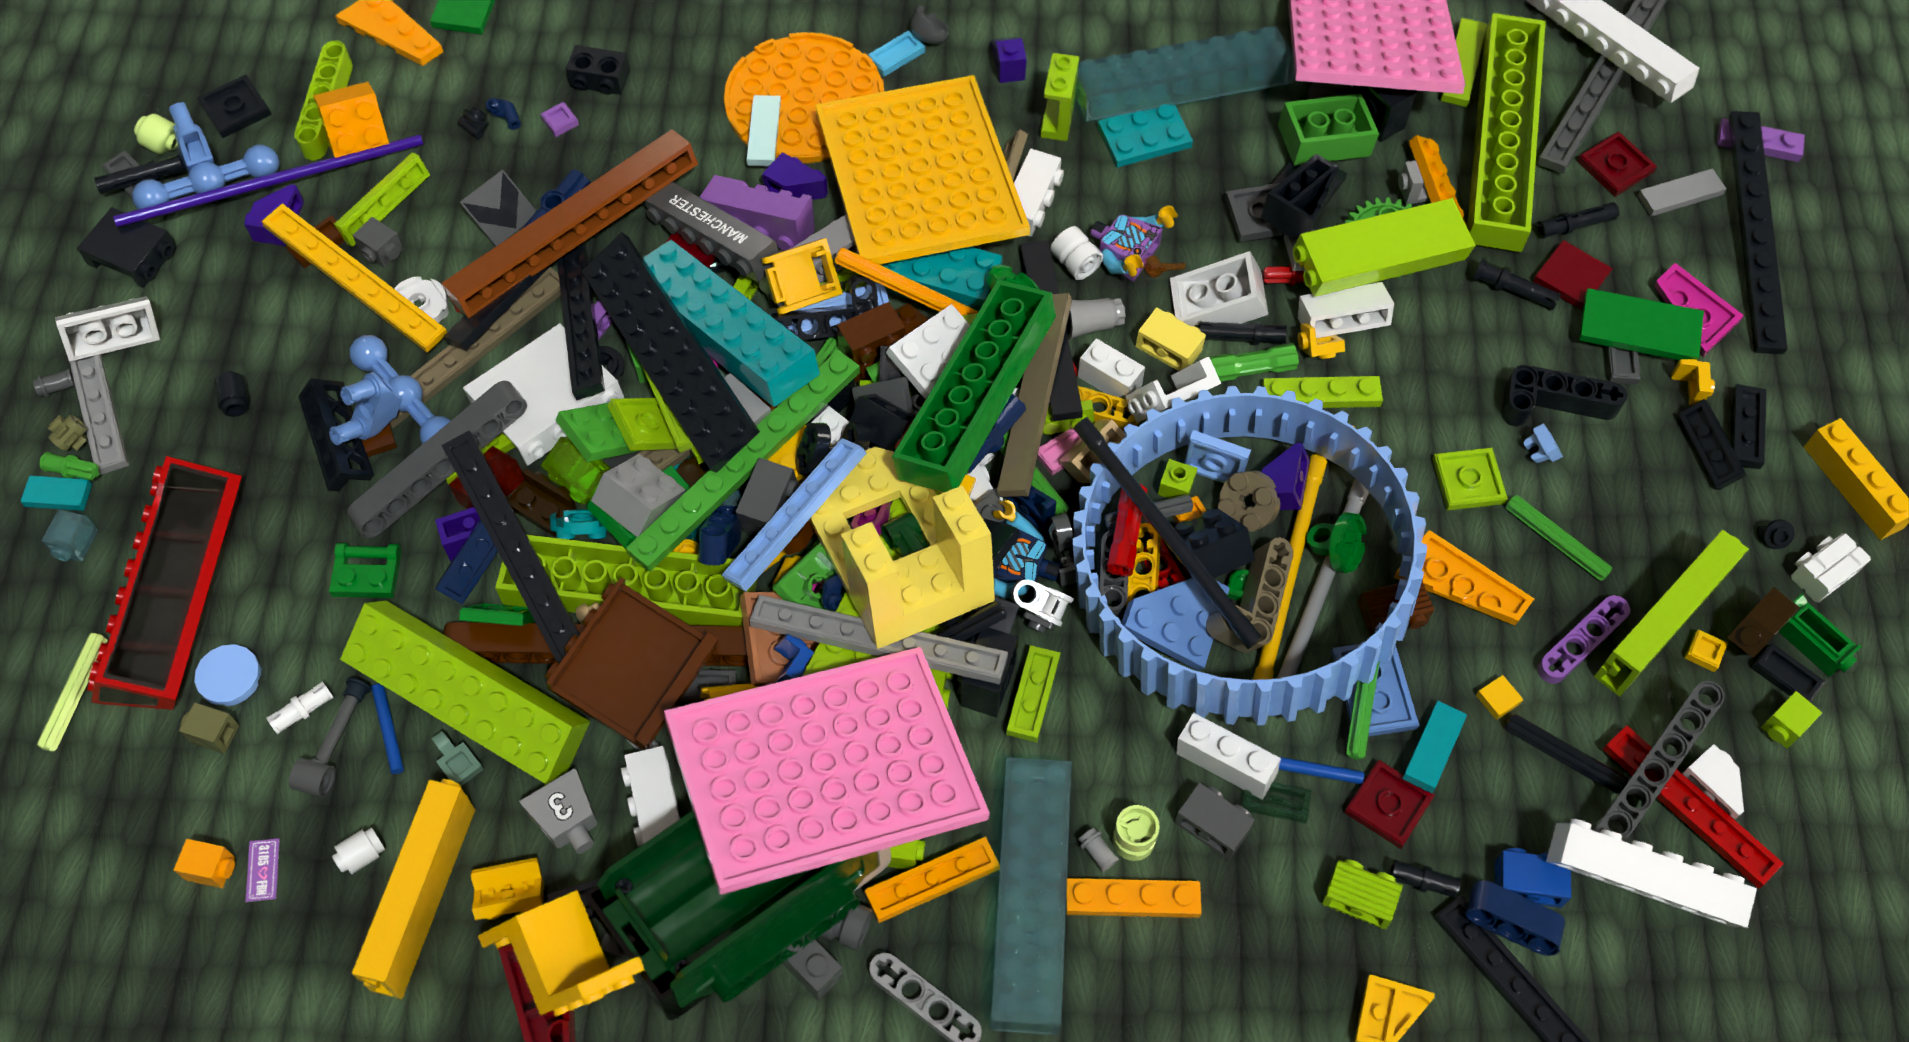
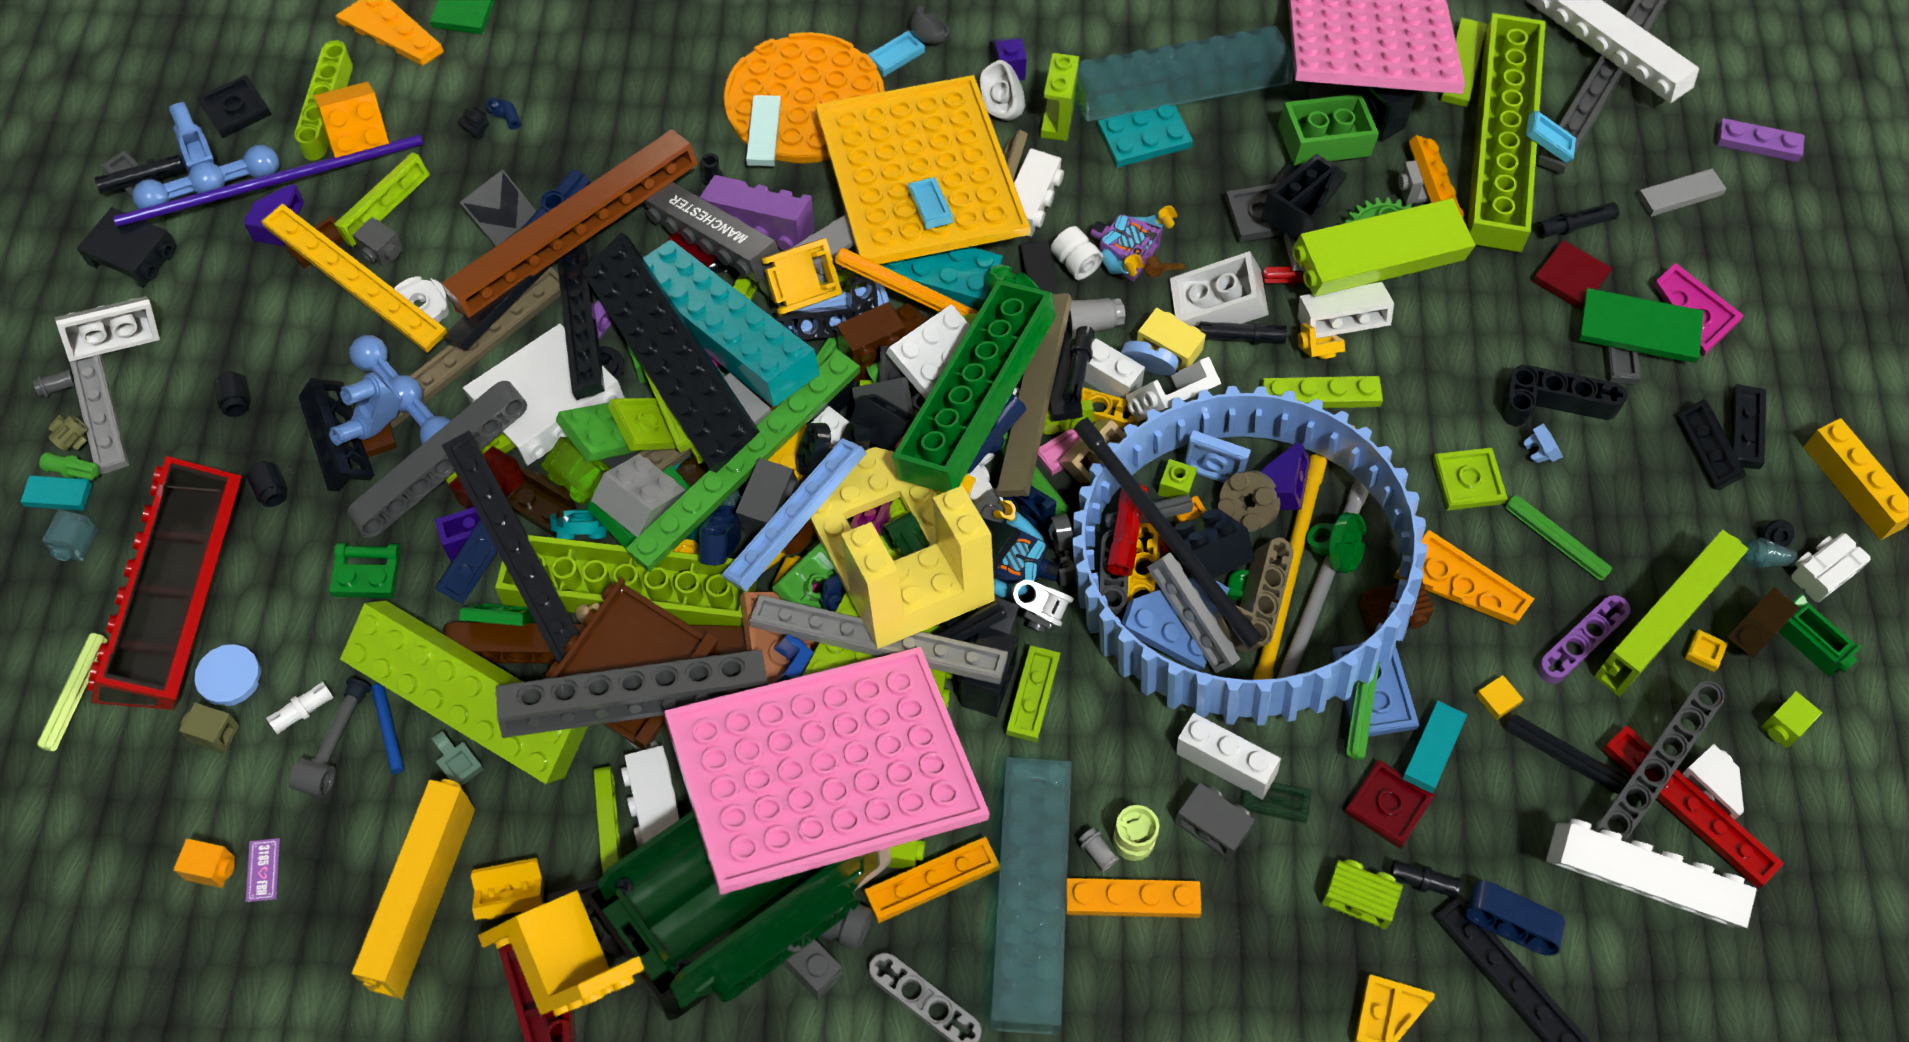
(156, 134): yellowish green head -> none
(267, 483): none -> black brick
(358, 851): white brick -> none
(559, 119): medium lavender tile -> none
(563, 812): light grey torso -> none
(598, 70): black brick -> none
(607, 817): none -> lime beam
(623, 693): none -> dark grey brick
(710, 167): none -> black pin
(792, 175): dark purple slope -> none
(930, 203): none -> medium azure tile
(1002, 91): none -> white piece
(1080, 357): none -> black pin
(1156, 362): none -> light blue tile
(1193, 613): none -> light grey plate
(1274, 359): bright green axle -> none
(1321, 770): blue bar -> none
(1502, 278): black pin -> none
(1533, 877): blue brick -> none
(1551, 136): none -> medium azure tile
(1616, 164): dark red tile -> none
(1698, 378): yellow bracket -> none
(1757, 233): black plate -> none
(1769, 554): none -> clear light blue cone
(1787, 673): black tile -> none

